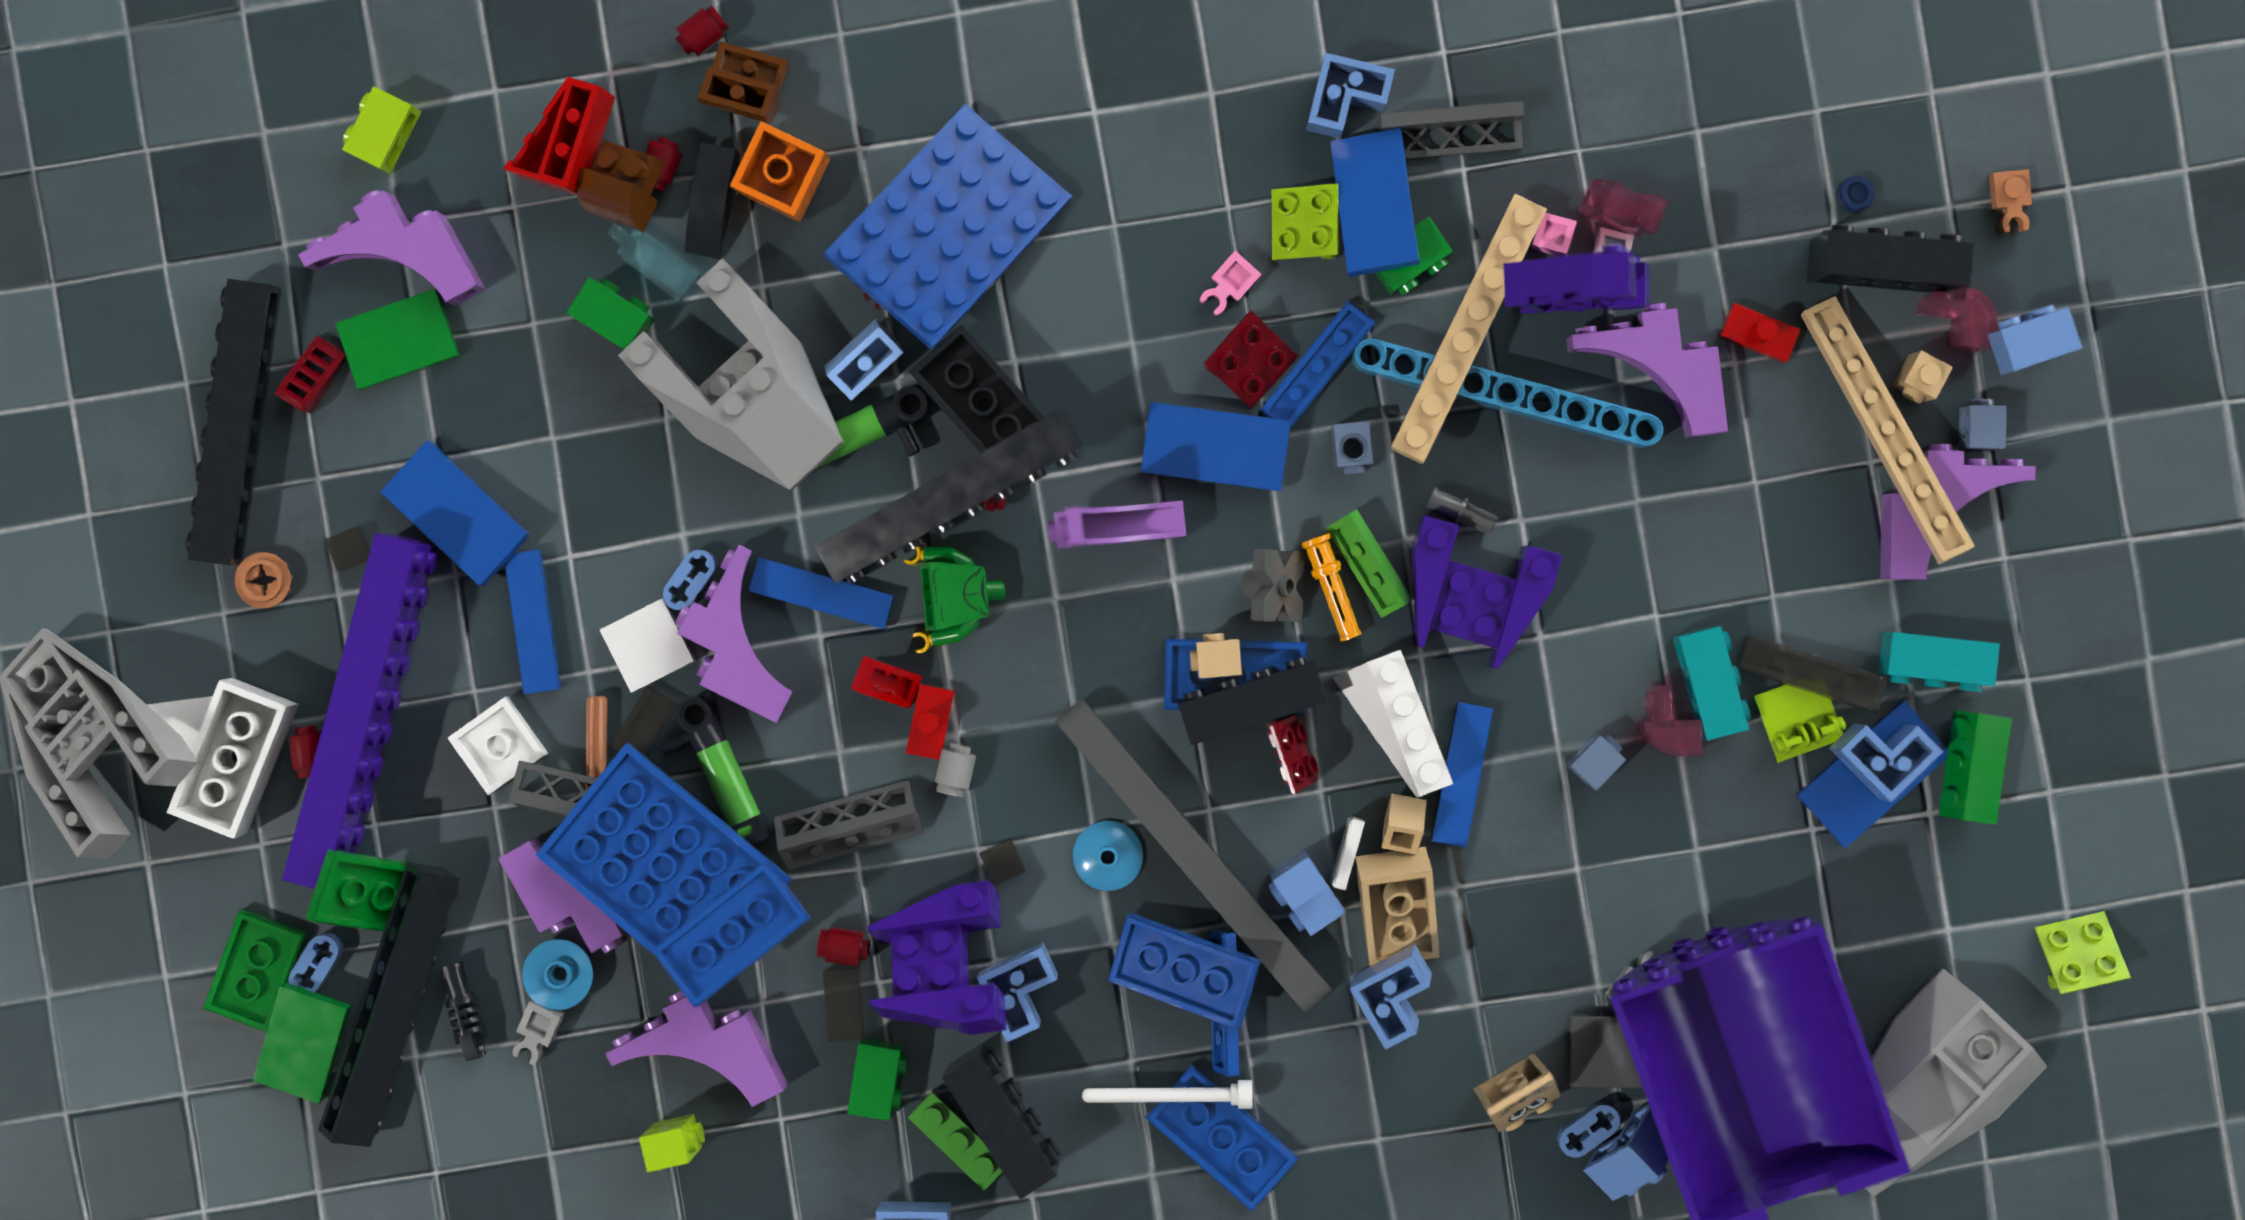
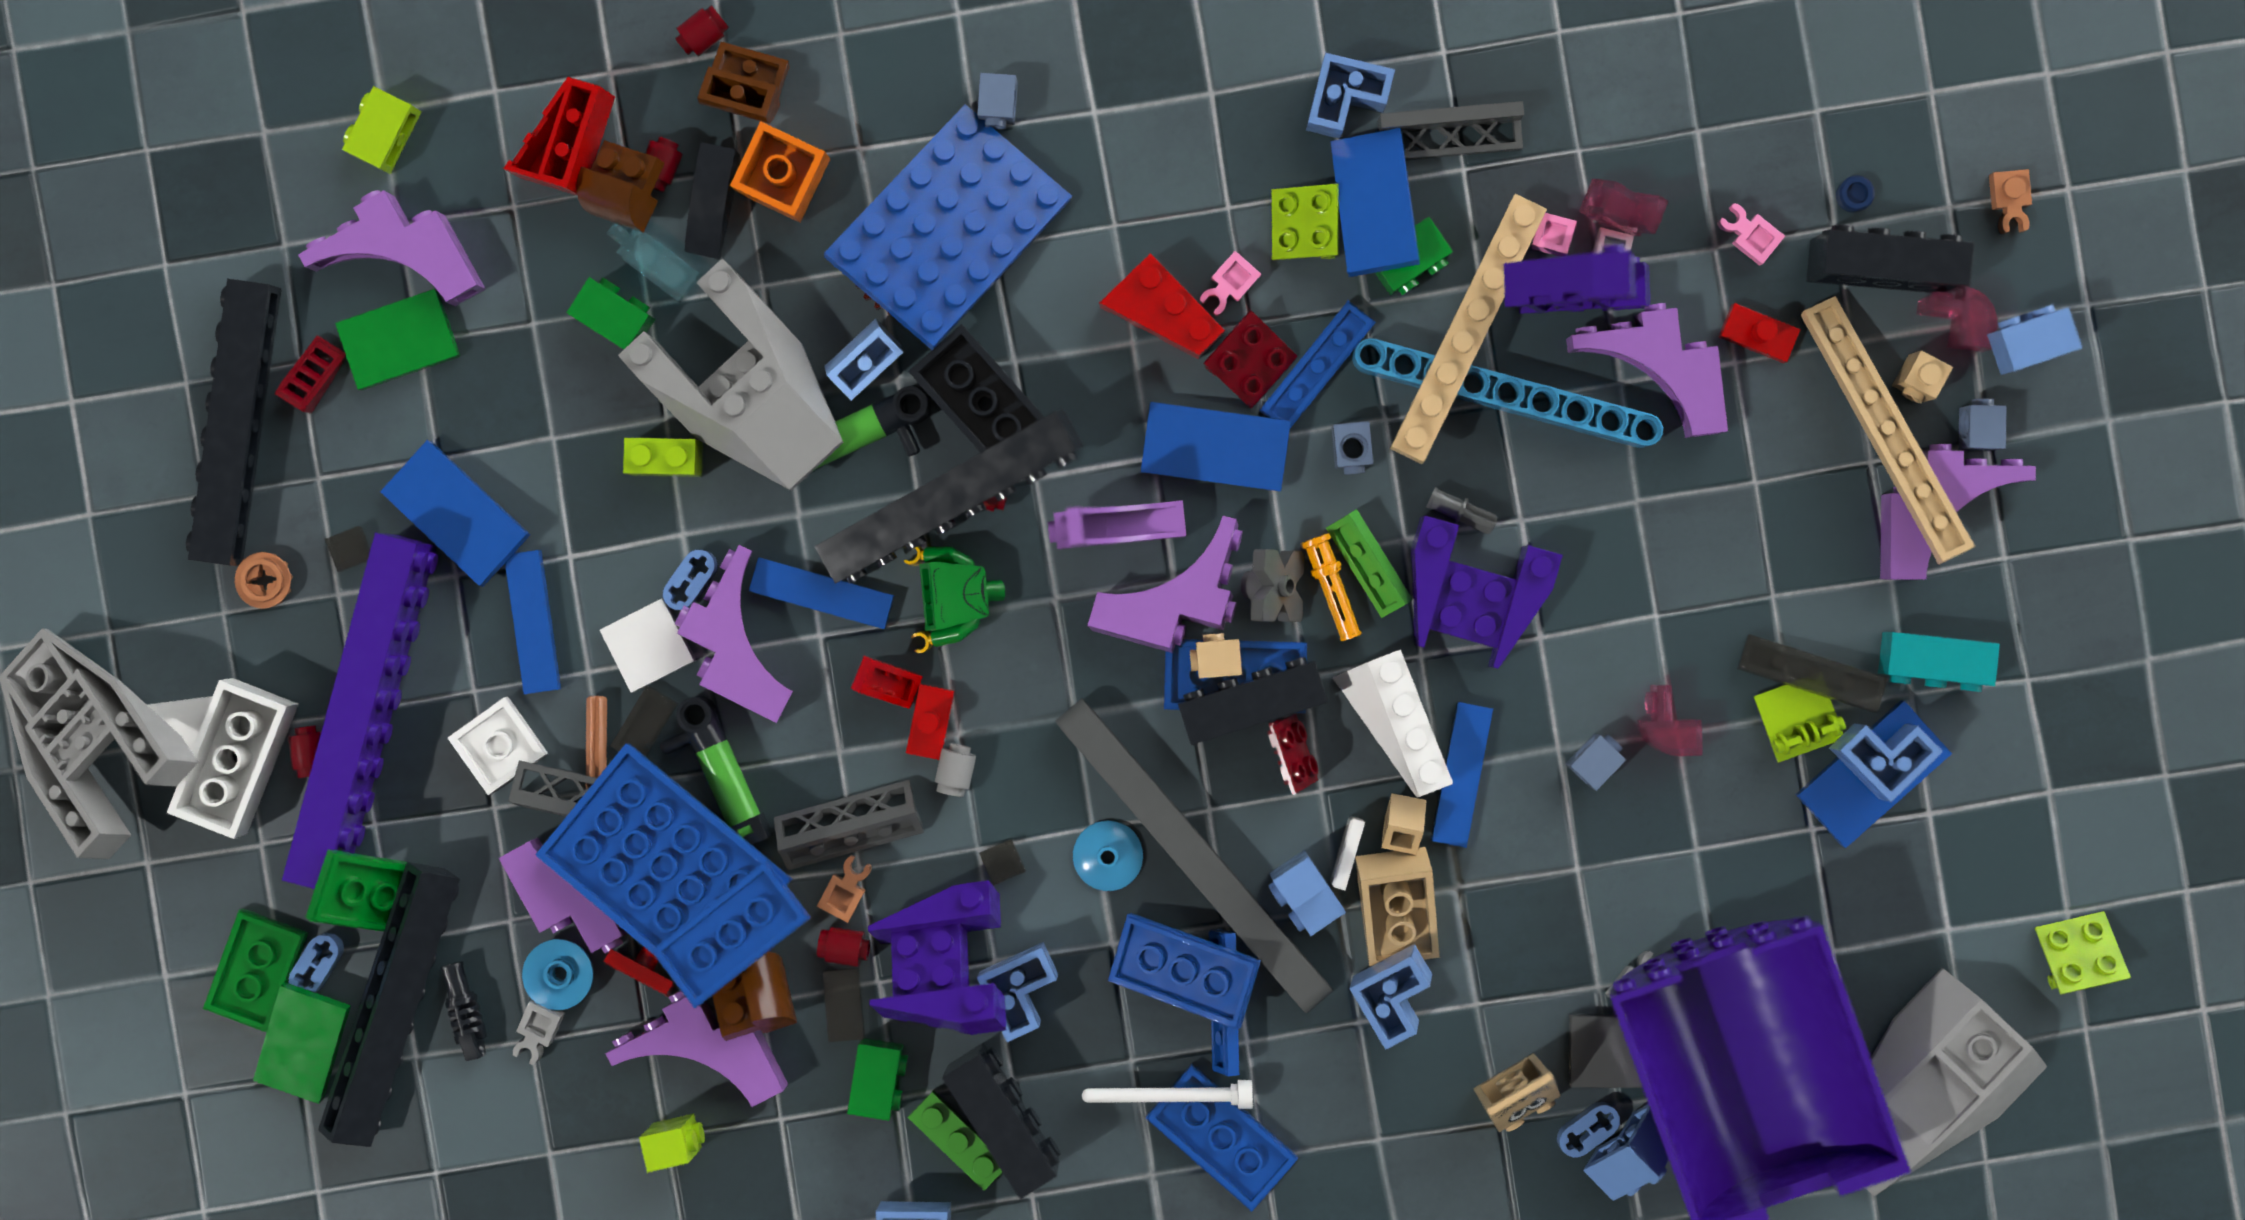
(641, 970): none -> red tile
(663, 457): none -> lime brick
(755, 1000): none -> reddish brown brick
(843, 894): none -> nougat plate
(997, 99): none -> sand blue brick
(1163, 307): none -> red wedge
(1195, 596): none -> medium lavender arch
(1712, 682): teal brick -> none
(1755, 237): none -> bright pink plate
(1975, 767): green brick -> none

